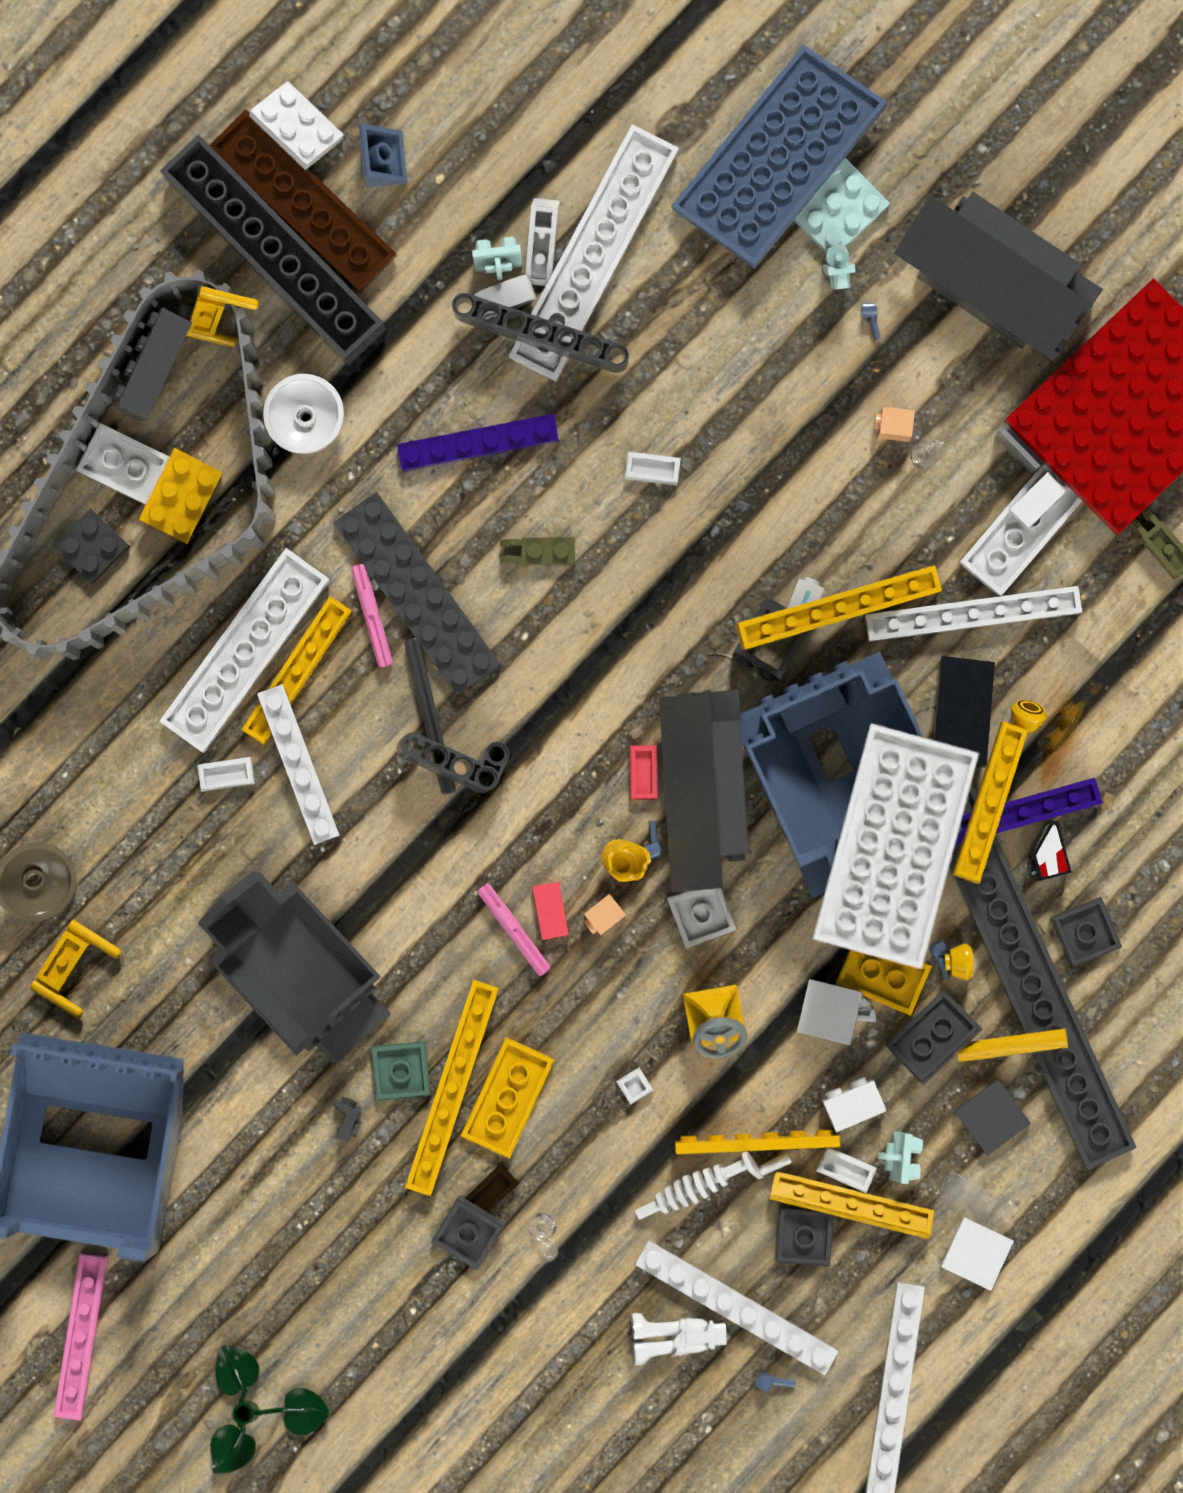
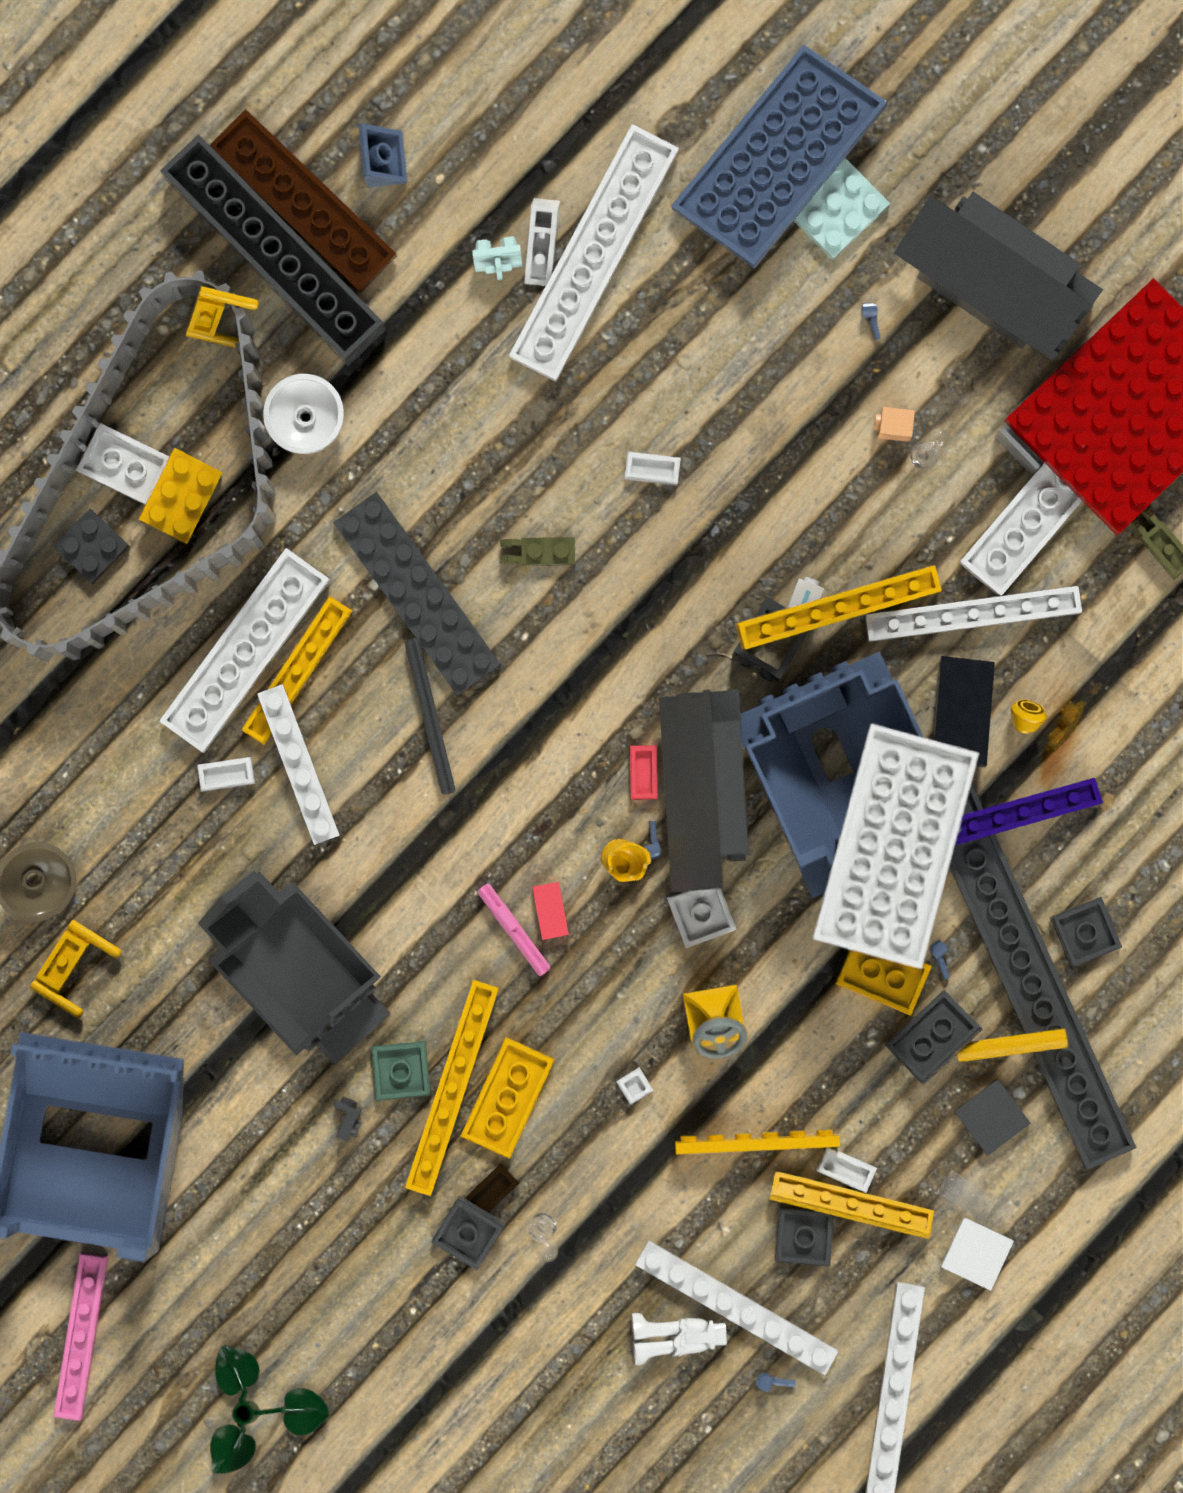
(152, 364): dark grey slope -> none
(296, 125): white plate -> none
(371, 615): bright pink axle -> none
(450, 756): dark grey beam -> none
(478, 442): dark purple plate -> none
(510, 293): white slope -> none
(531, 323): dark grey beam -> none
(603, 915): light nougat brick -> none
(701, 1184): white piece -> none
(829, 1012): white tile -> none
(839, 269): light aqua hips -> none
(853, 1104): white brick -> none
(866, 1011): white tile -> none
(899, 1155): light aqua hips -> none
(960, 962): yellow cone -> none
(990, 802): yellow tile -> none
(1037, 500): white tile -> none
(1049, 855): slope -> none

